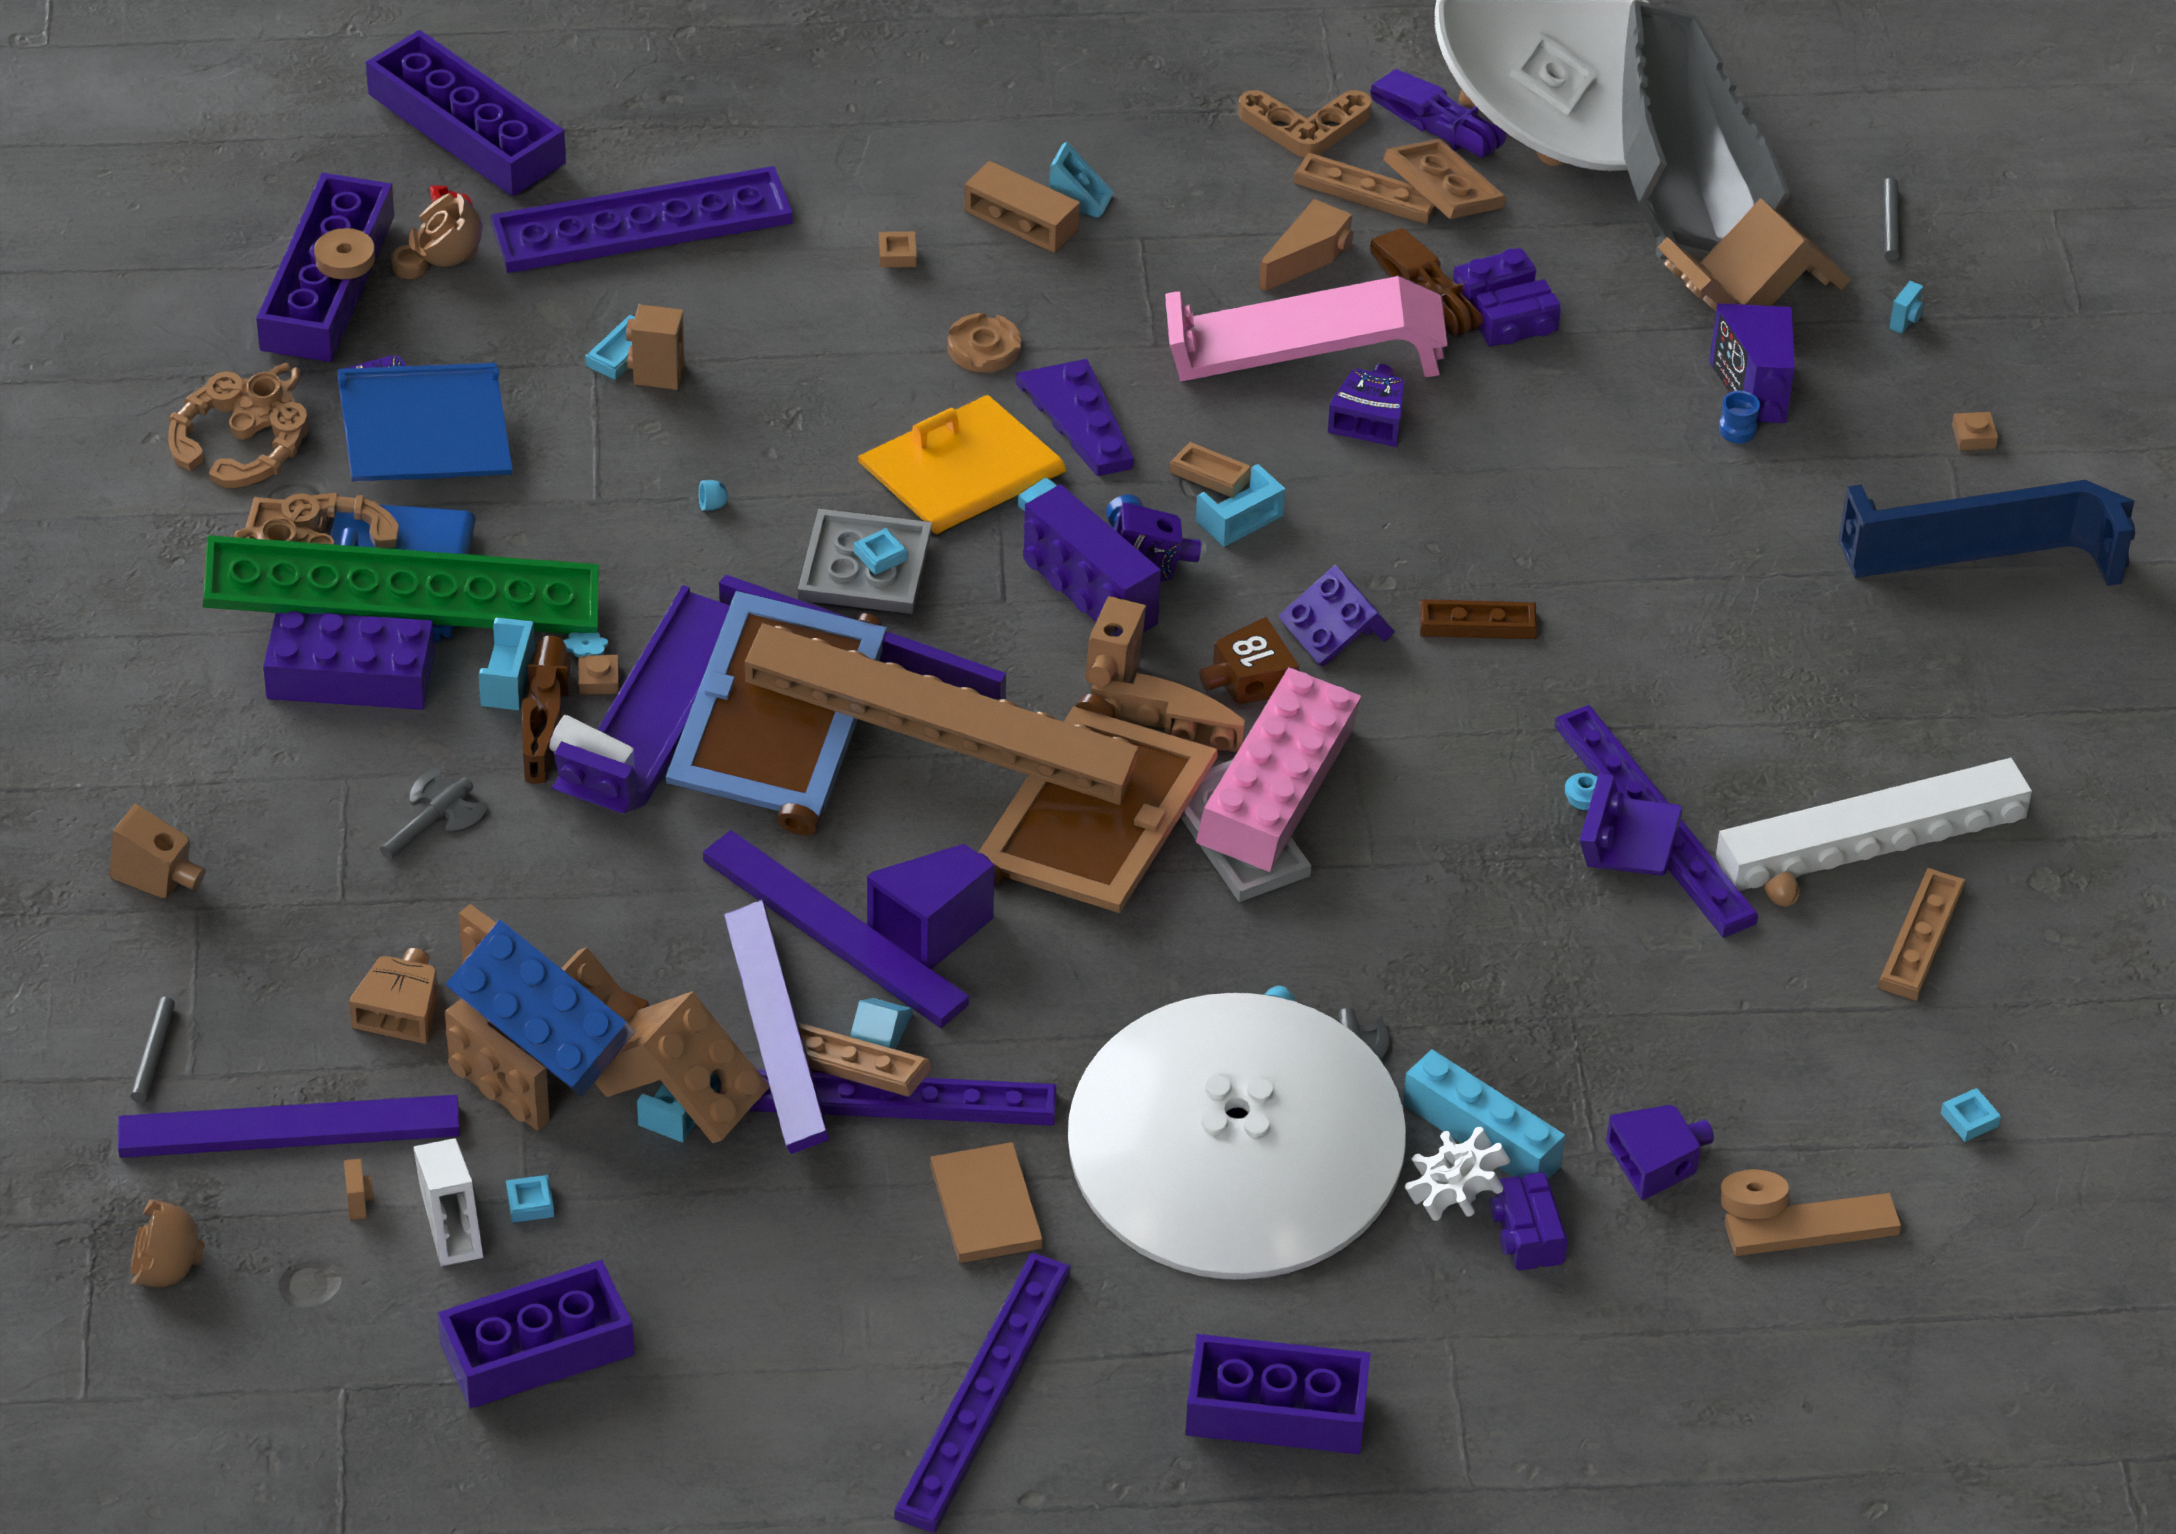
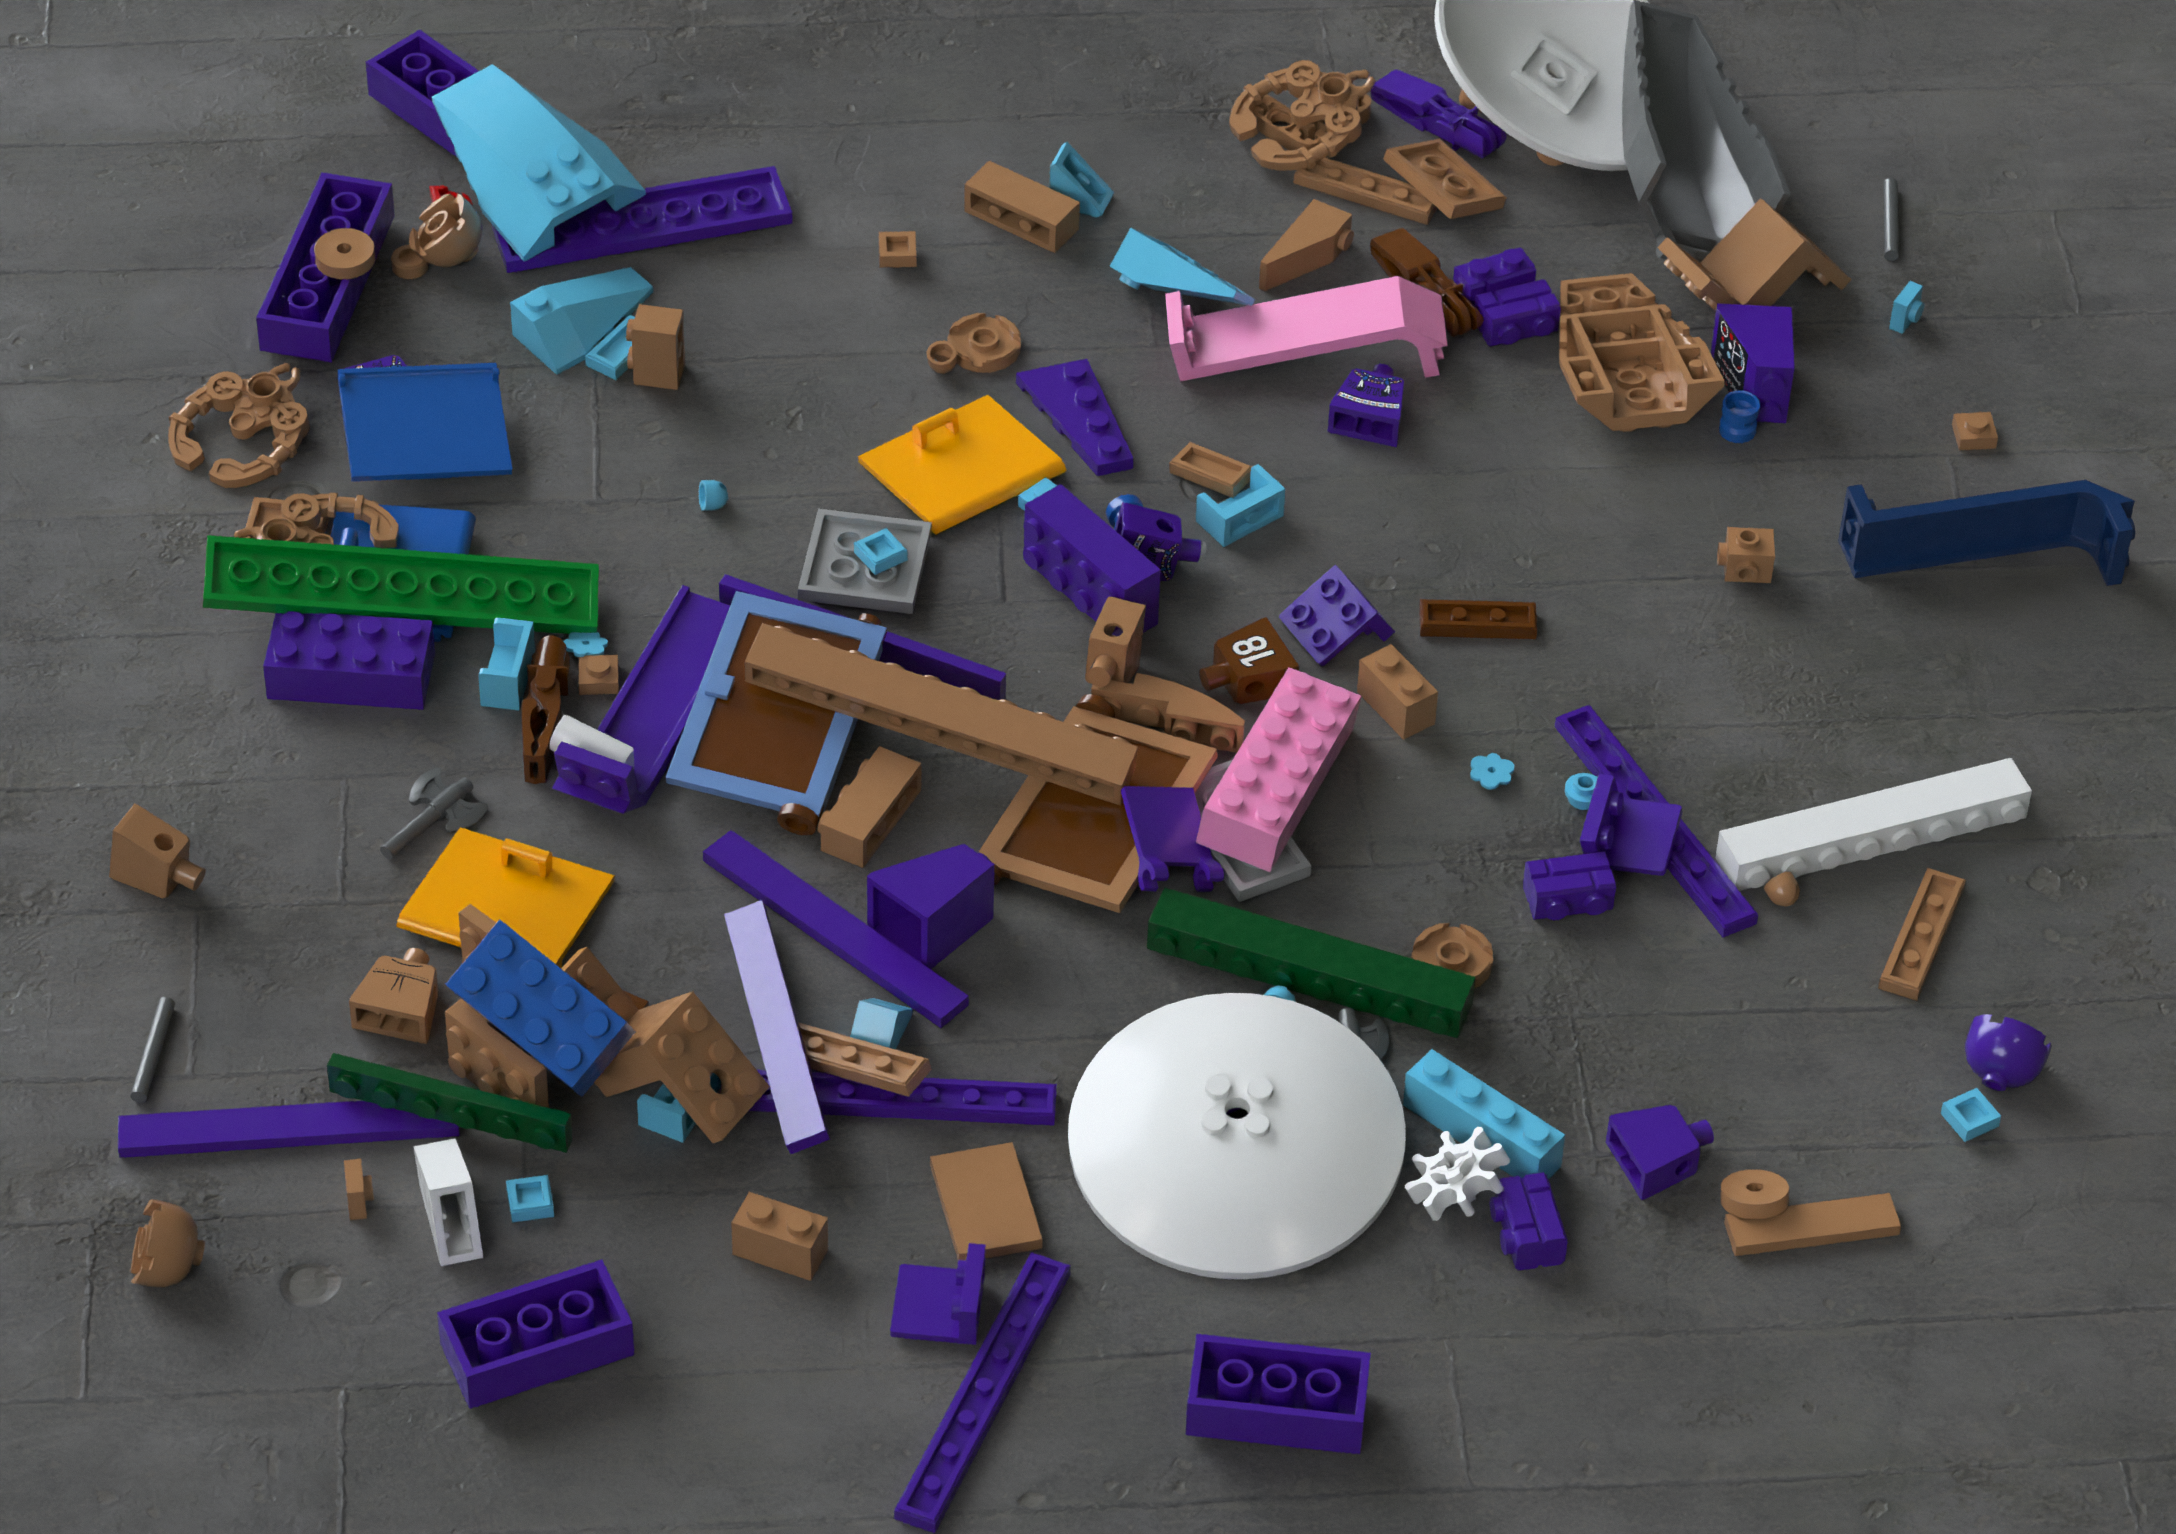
(449, 1102): none -> dark green plate
(507, 881): none -> light orange container
(528, 159): none -> medium azure wedge
(571, 316): none -> medium azure wedge
(780, 1236): none -> medium nougat brick
(870, 806): none -> medium nougat brick
(940, 1301): none -> dark purple bracket
(944, 353): none -> medium nougat hinge
(1165, 835): none -> dark purple flag
(1166, 269): none -> medium azure wedge
(1311, 962): none -> dark green brick
(1320, 97): none -> medium nougat piece
(1397, 691): none -> medium nougat brick
(1456, 949): none -> medium nougat tile
(1491, 771): none -> medium azure plant
(1569, 886): none -> dark purple brick
(1630, 356): none -> medium nougat wedge
(1747, 555): none -> medium nougat brick
(2005, 1052): none -> dark purple cylinder

